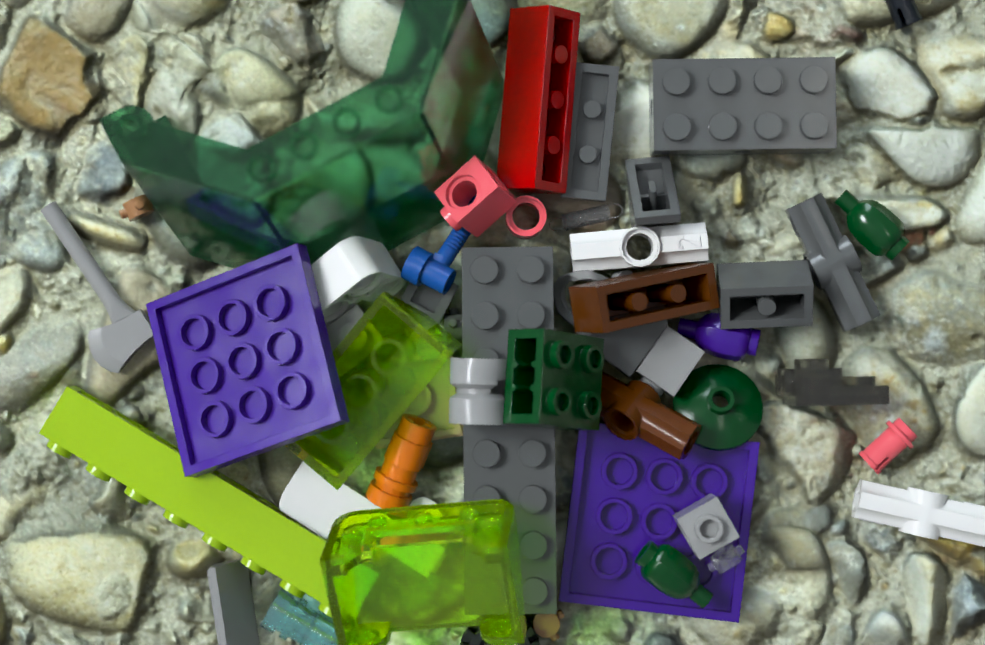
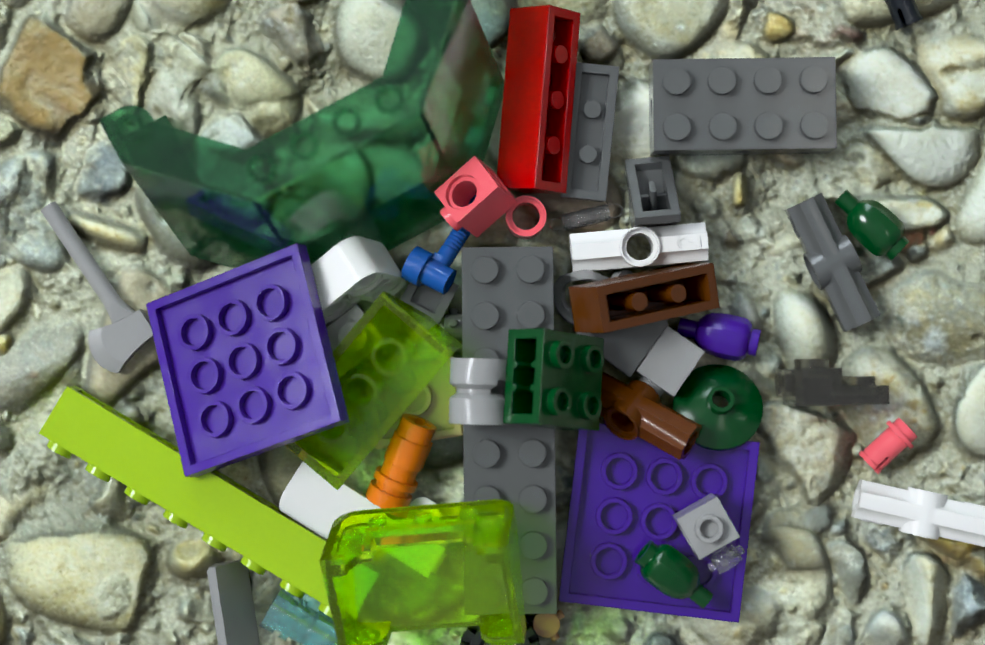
(137, 208): medium nougat piece -> none
(765, 294): dark grey brick -> none

